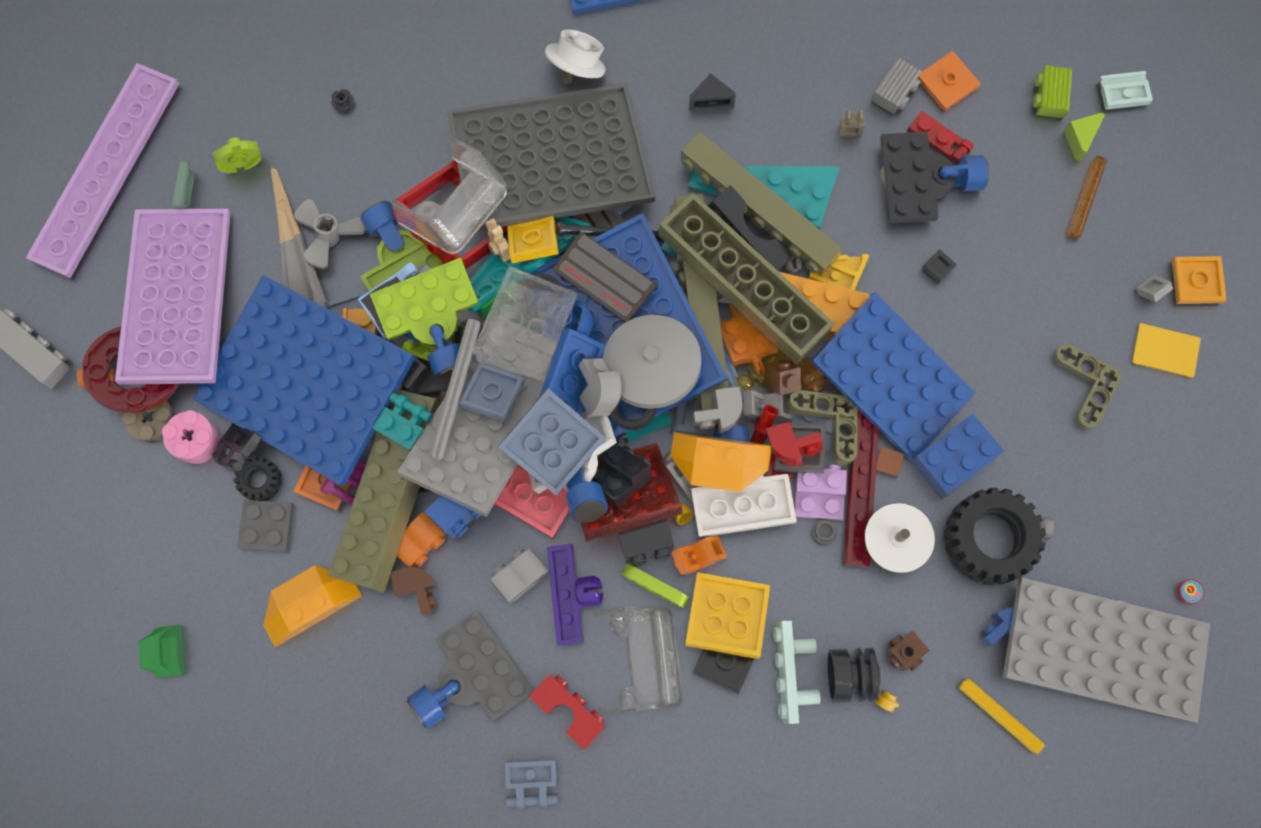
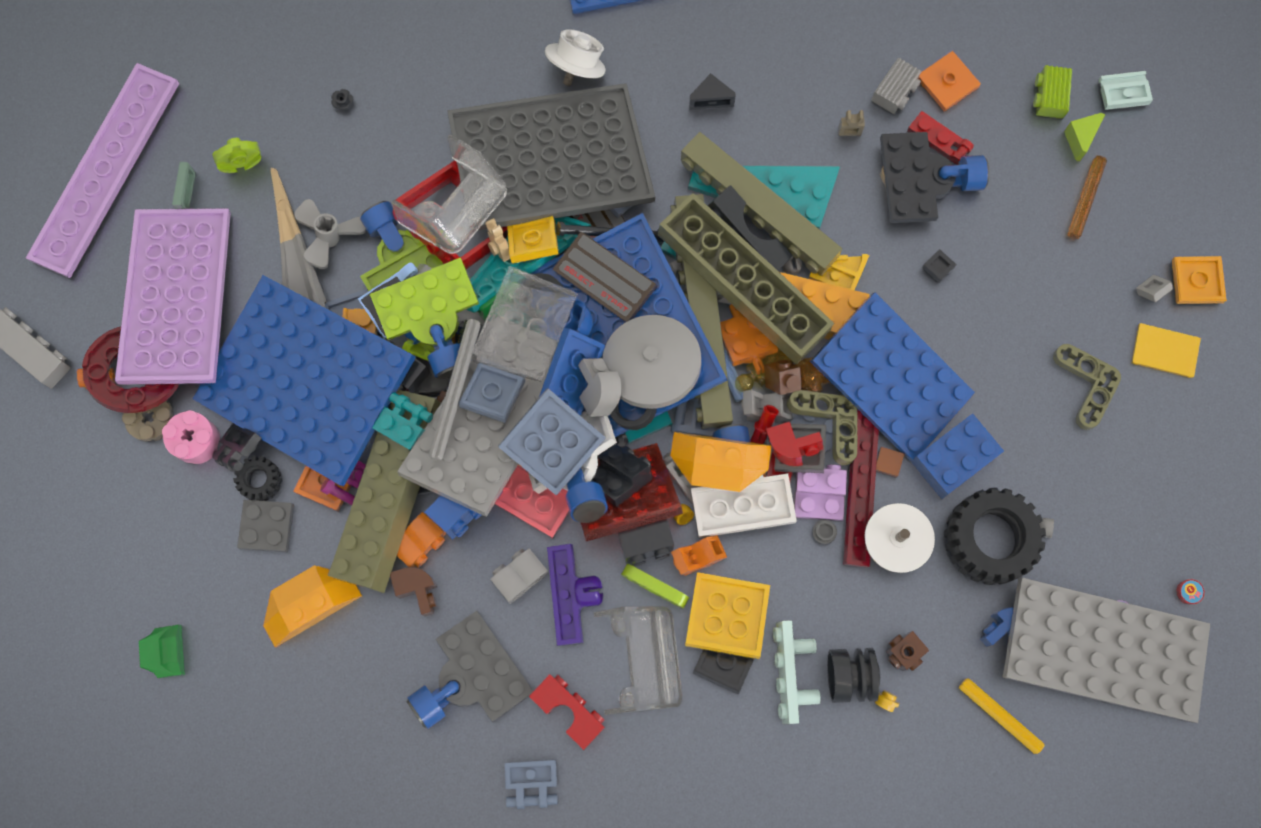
(726, 412): light grey brick -> none

